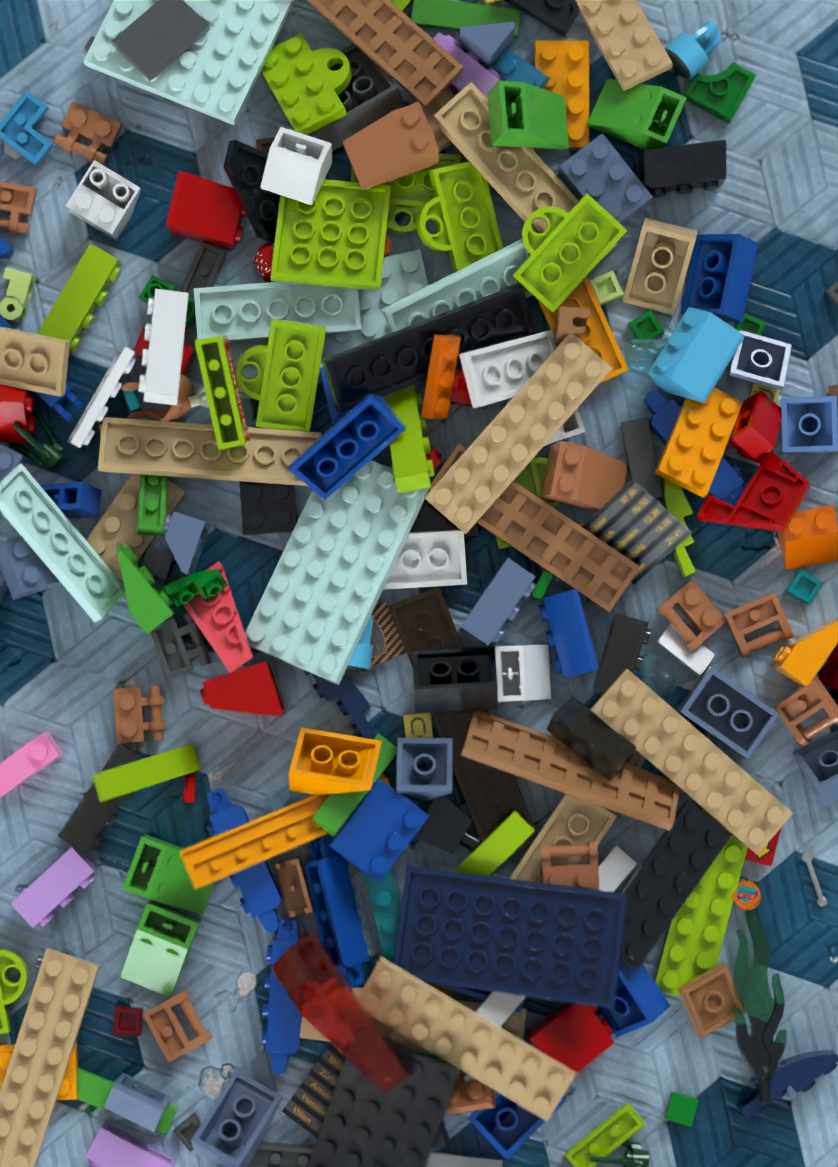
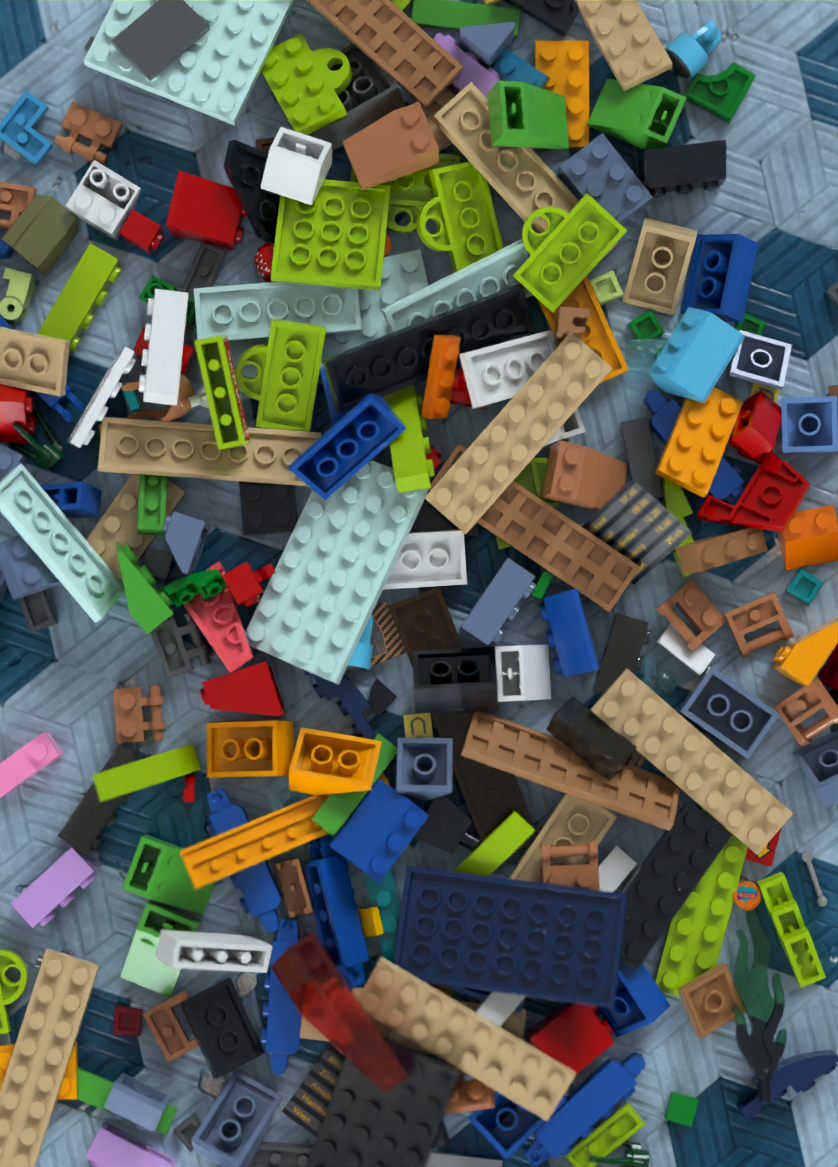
(38, 611): none -> dark grey tile
(42, 232): none -> olive slope
(142, 232): none -> red brick
(213, 951): none -> white brick
(222, 1028): none -> black plate
(246, 583): none -> red brick
(249, 748): none -> light orange slope
(370, 921): none -> yellow tile
(380, 697): none -> black tile
(584, 1106): none -> blue hinge
(721, 549): none -> medium nougat brick
(791, 929): none -> lime slope

